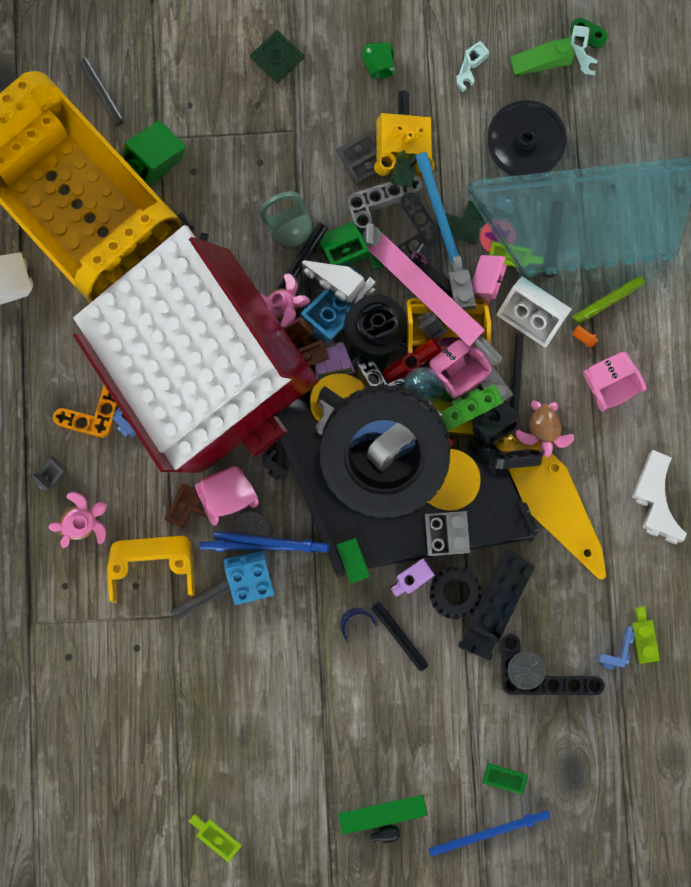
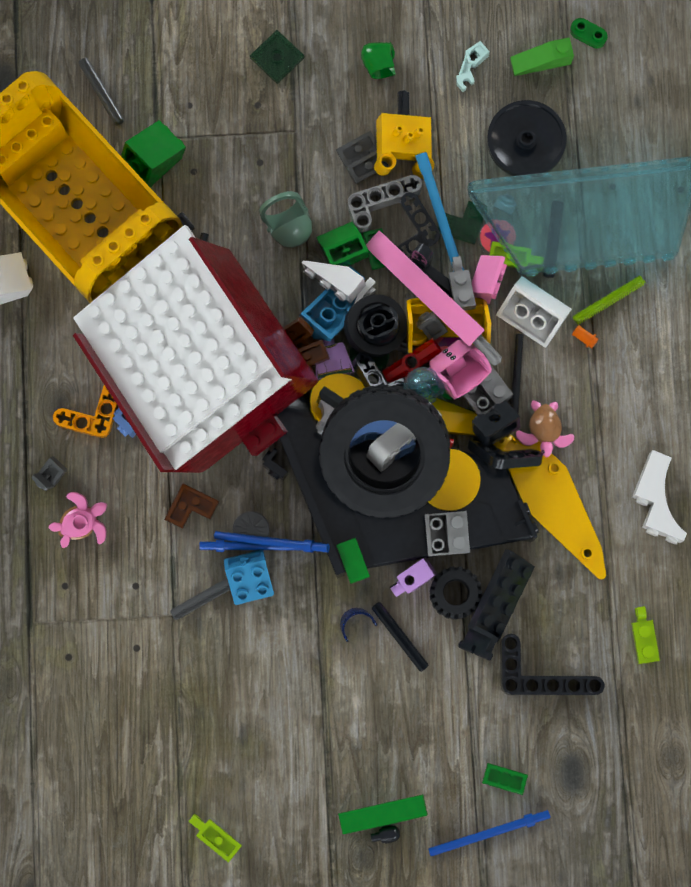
(175, 548): yellow windscreen -> none
(225, 493): bright pink piece -> none
(285, 302): bright pink animal -> none
(306, 252): black axle -> none
(371, 235): light grey plate -> none
(403, 172): clear green plate -> none
(471, 407): bright green bracket -> none
(526, 670): dark grey wheel -> none
(584, 59): light aqua piece -> none
(610, 662): medium blue bracket -> none
(614, 381): bright pink piece -> none

